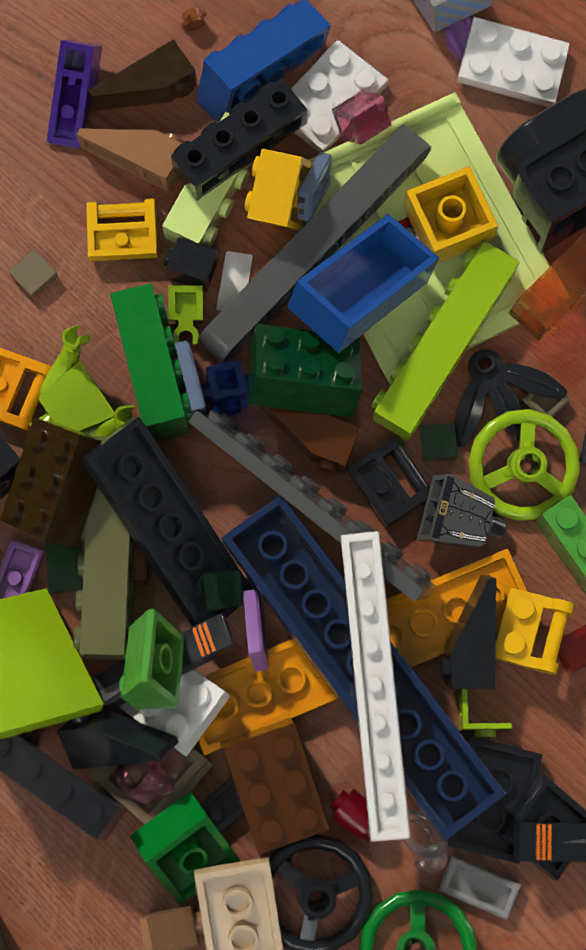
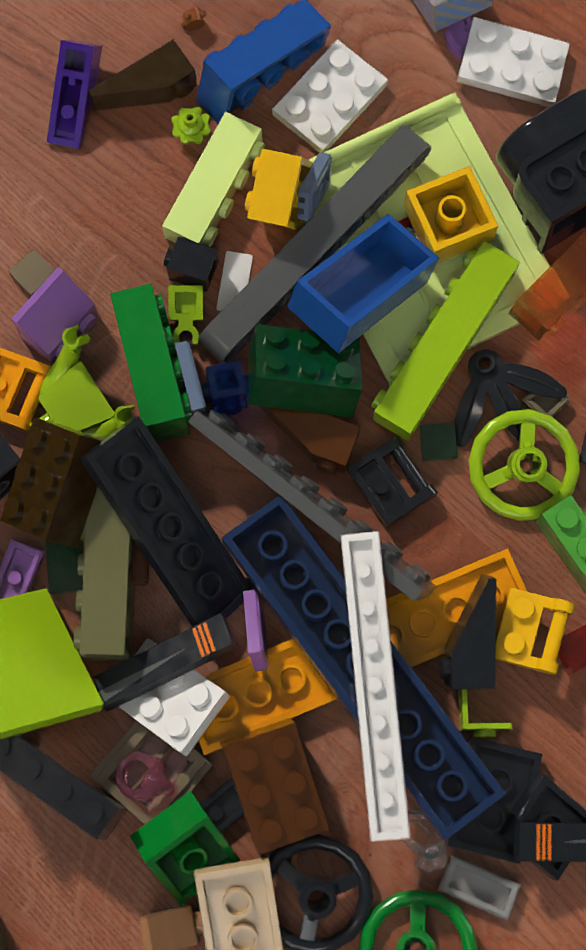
(50, 311): none -> medium lavender slope
(112, 740): black slope -> none
(125, 239): yellow plate -> none
(136, 151): medium nougat slope -> none
(152, 663): bright green slope -> none
(191, 125): none -> lime plant
(223, 589): clear green tile -> none
(238, 138): black brick -> none
(352, 814): dark red brick -> none
(362, 117): clear pink brick -> none
(458, 514): dark grey torso -> none

